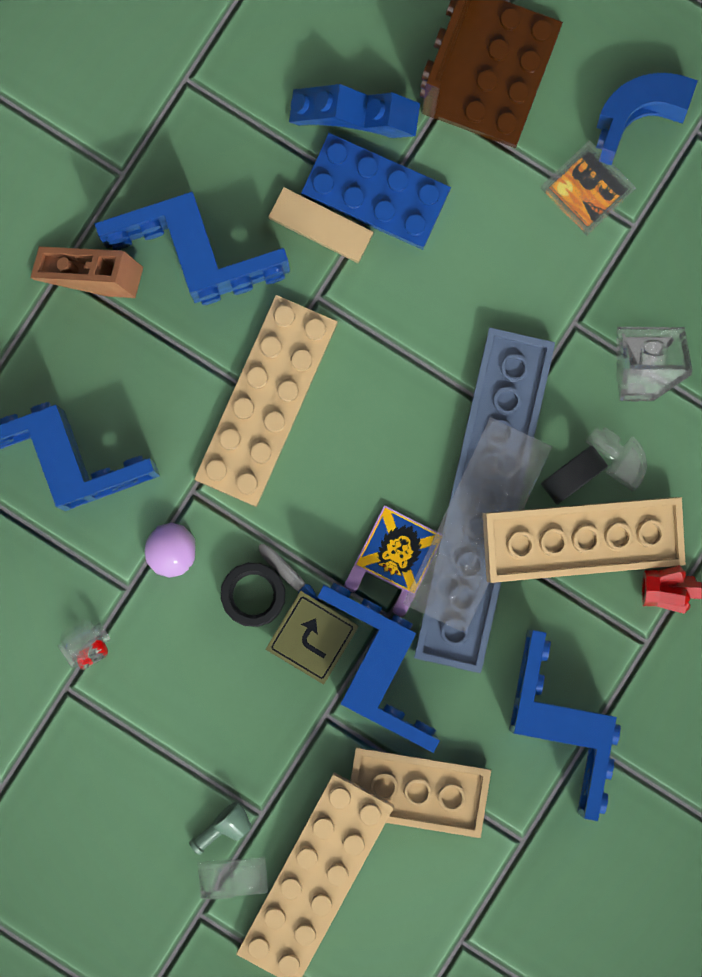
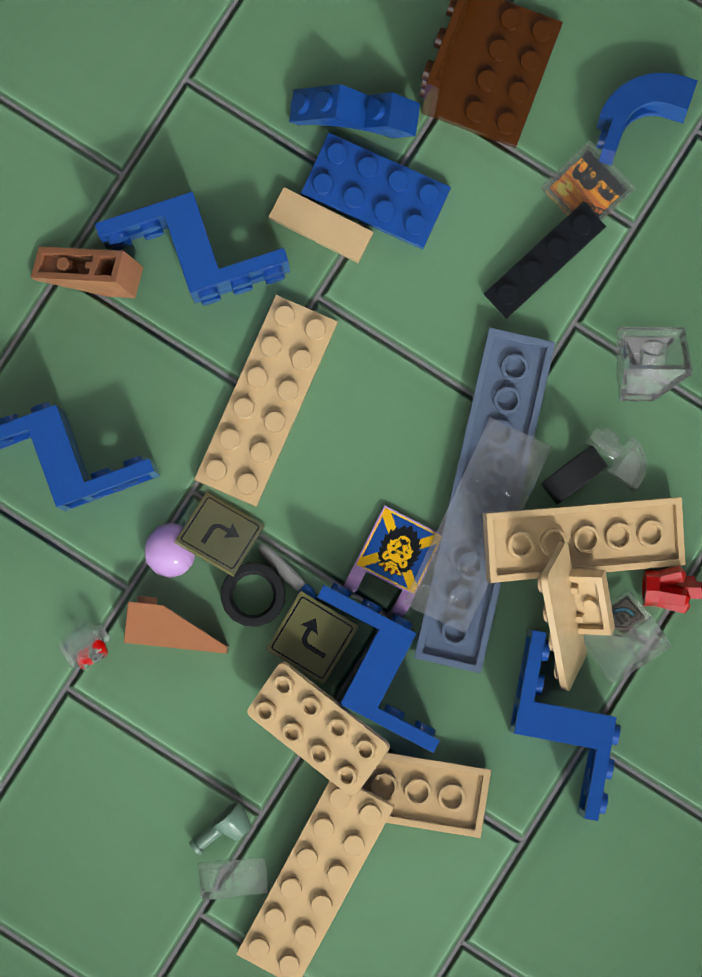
(163, 627): none -> nougat slope
(219, 534): none -> olive piece
(318, 728): none -> tan bracket
(545, 260): none -> black plate
(574, 606): none -> tan bracket
(633, 642): none -> clear slope

